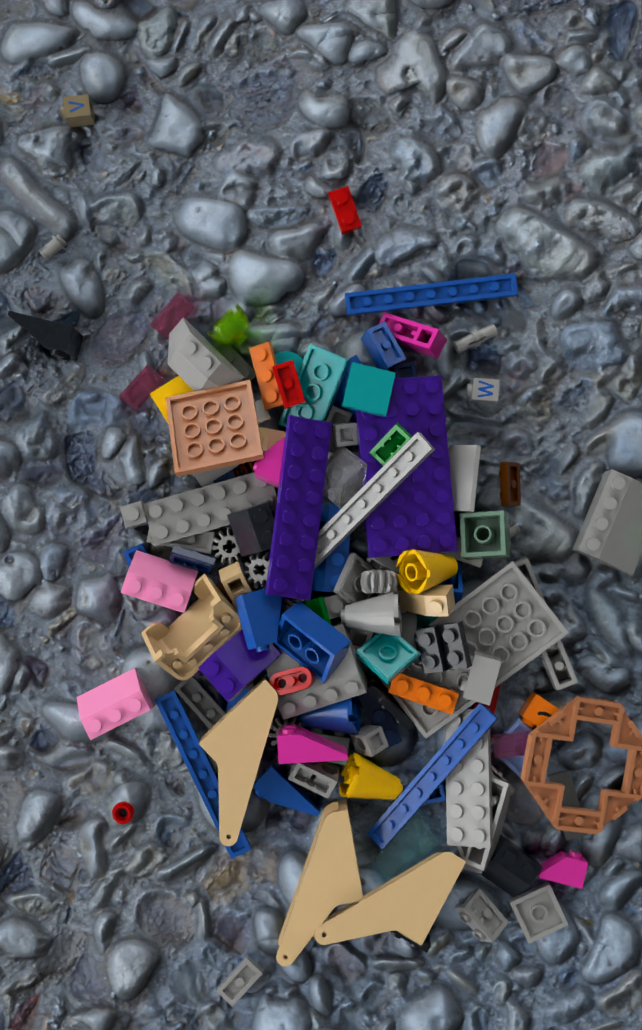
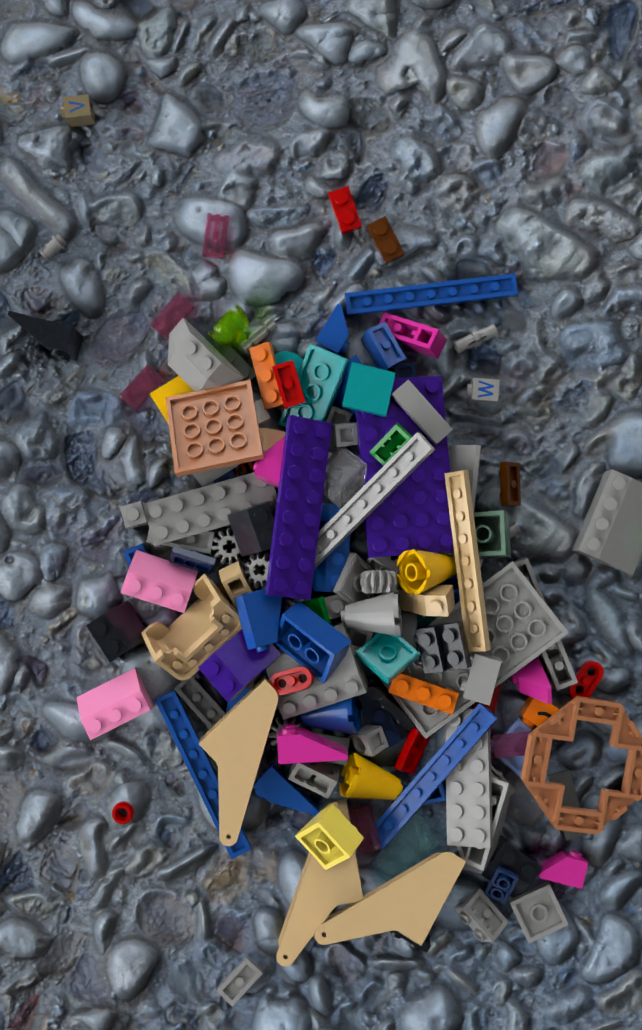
(117, 631): none -> black slope
(217, 218): none -> clear pink tile
(258, 335): none -> light grey axle
(330, 837): none -> light yellow slope
(334, 334): none -> blue slope
(364, 821): none -> clear pink tile
(385, 240): none -> reddish brown plate
(412, 751): none -> red plate
(421, 412): none -> light grey tile
(467, 560): none -> tan plate
(501, 884): none -> dark blue slope
(533, 681): none -> dark pink slope
(586, 681): none -> red plate

